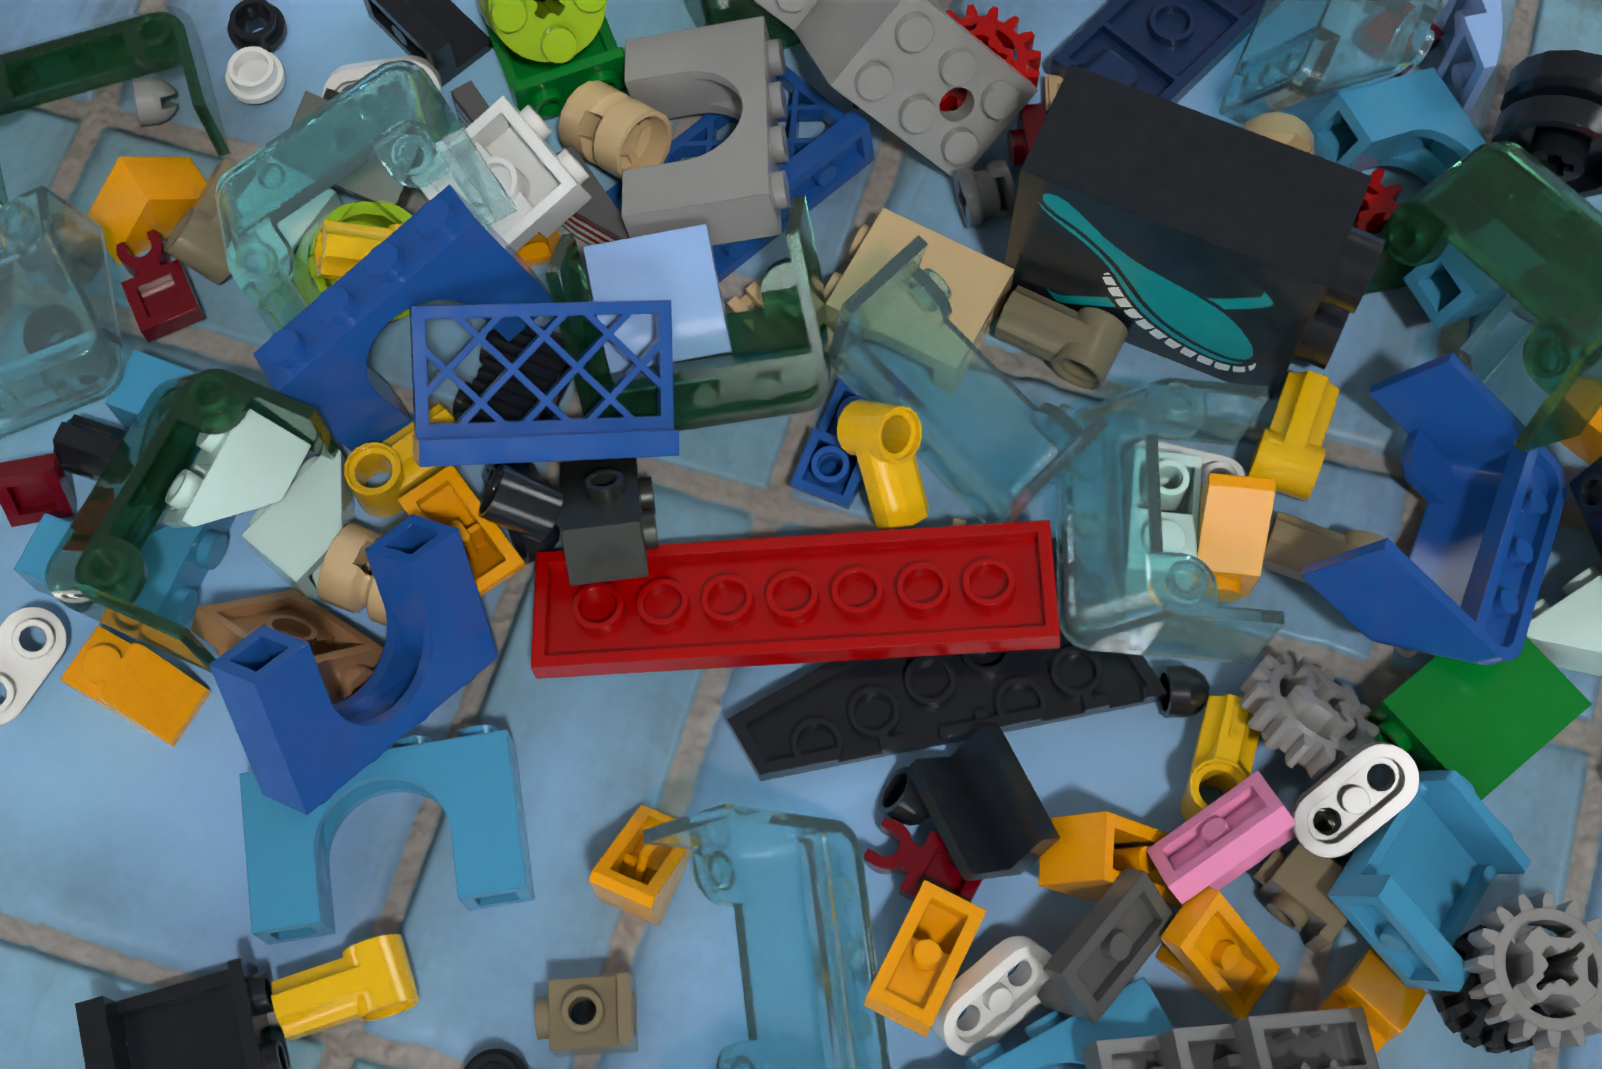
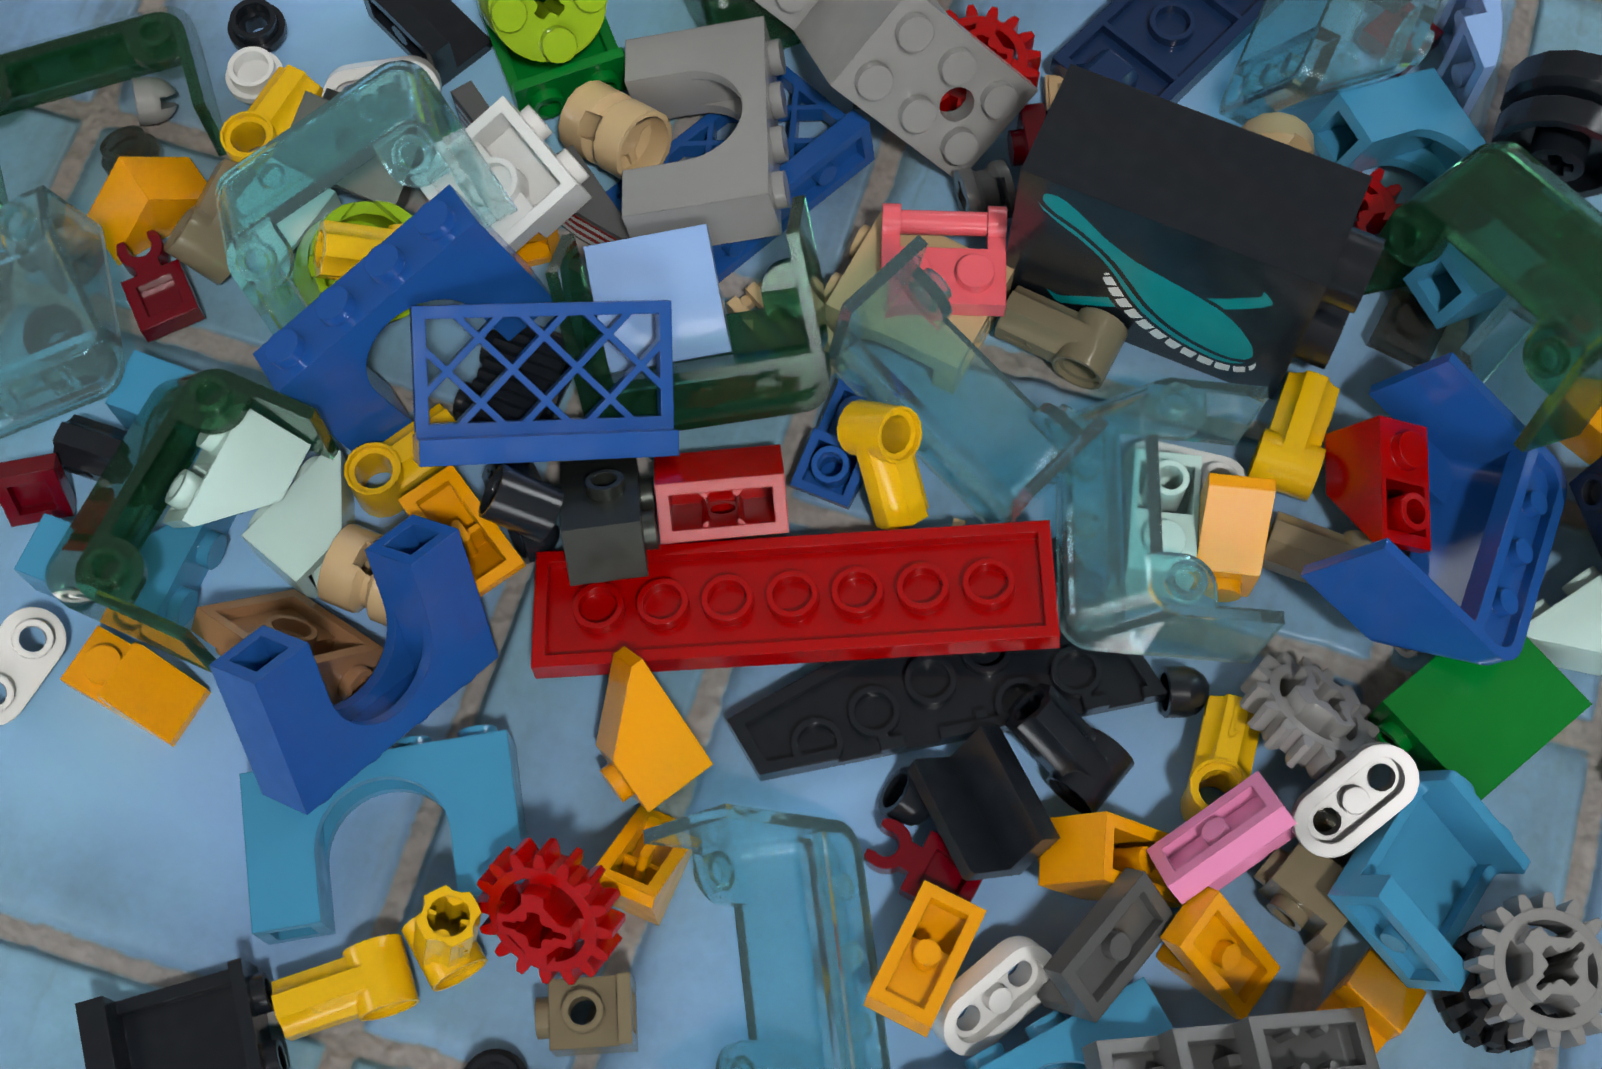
(129, 142): none -> clear smoke plate
(269, 113): none -> yellow piece
(446, 937): none -> yellow piece
(550, 911): none -> red gear
(644, 736): none -> light orange slope
(721, 494): none -> red brick
(972, 274): none -> coral plate
(1080, 759): none -> black piece
(1382, 480): none -> red slope
(1405, 331): none -> clear smoke plate

